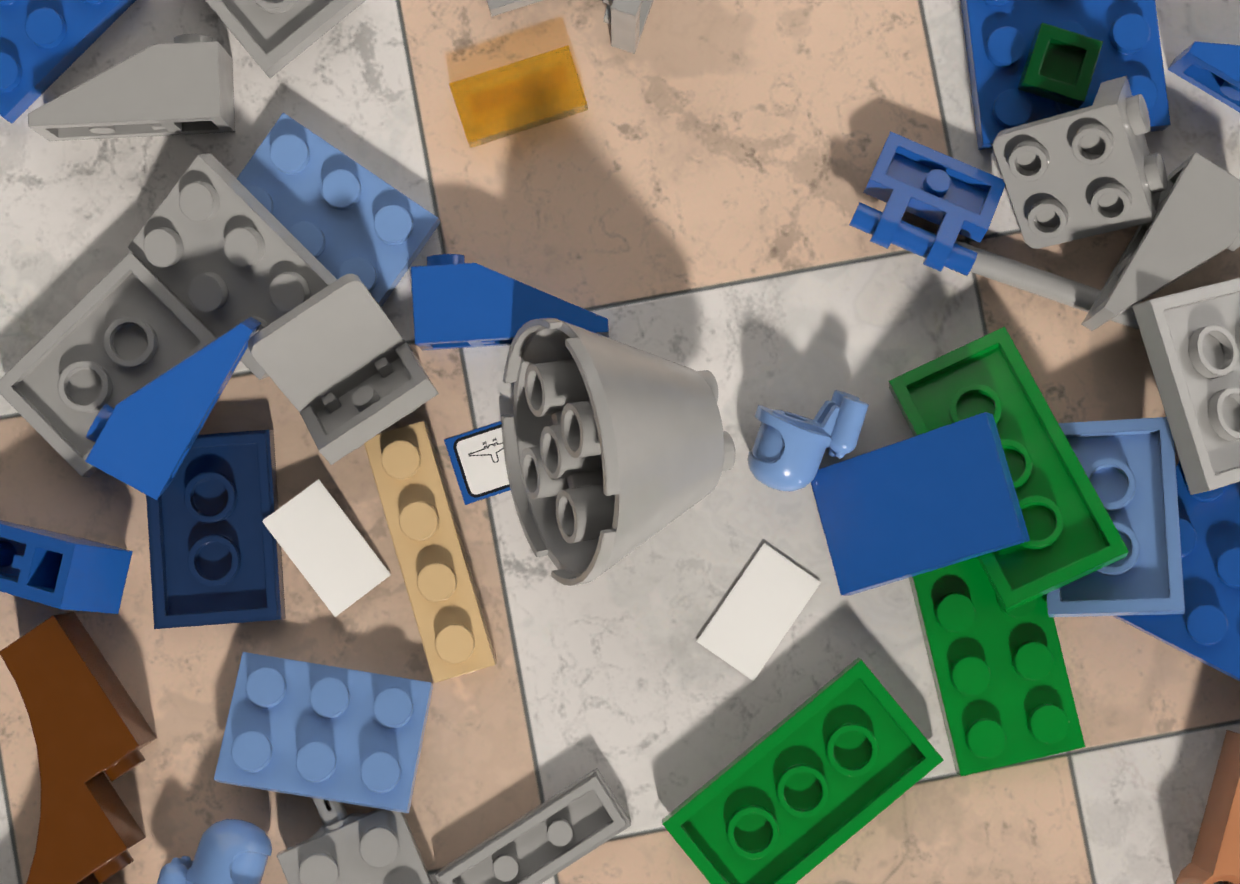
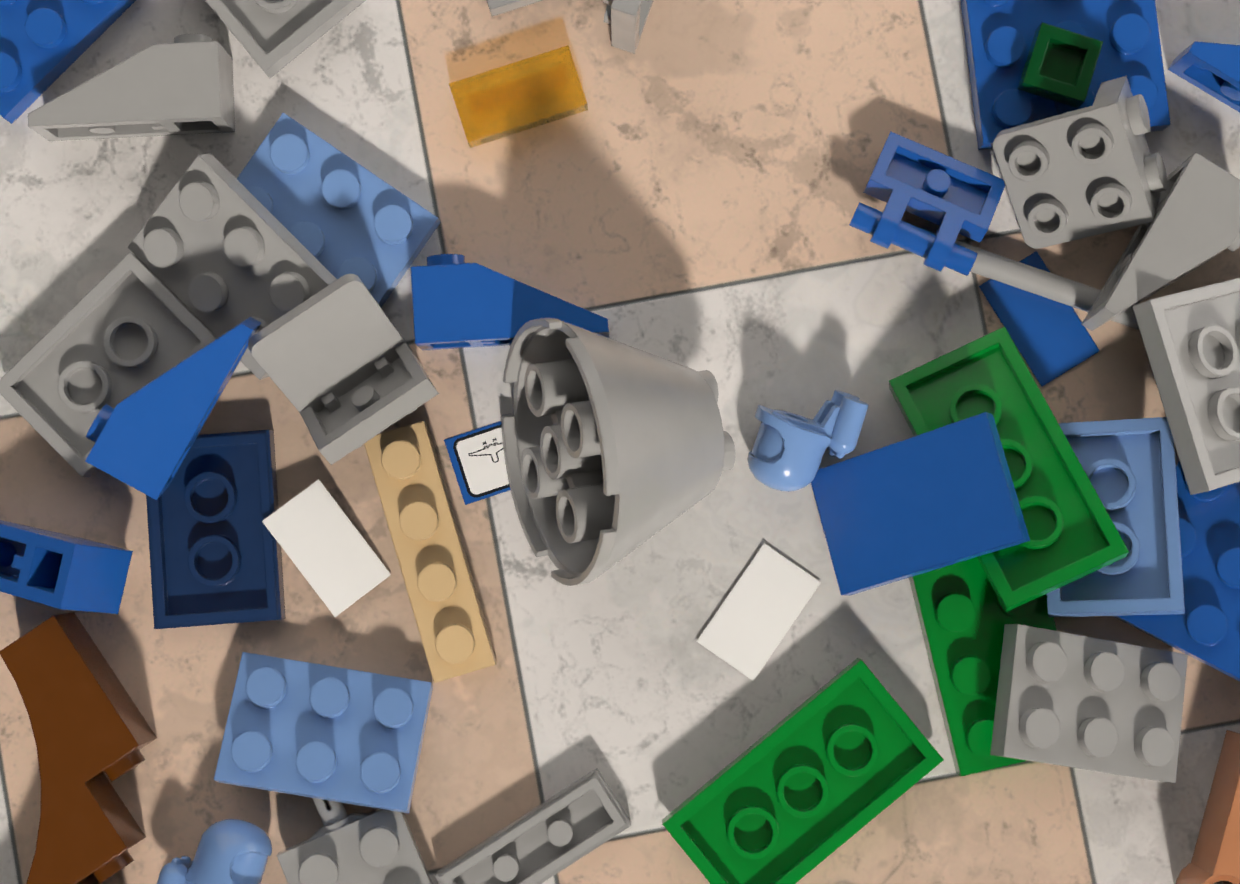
(1041, 328): none -> blue sticker
(1089, 703): none -> light grey plate

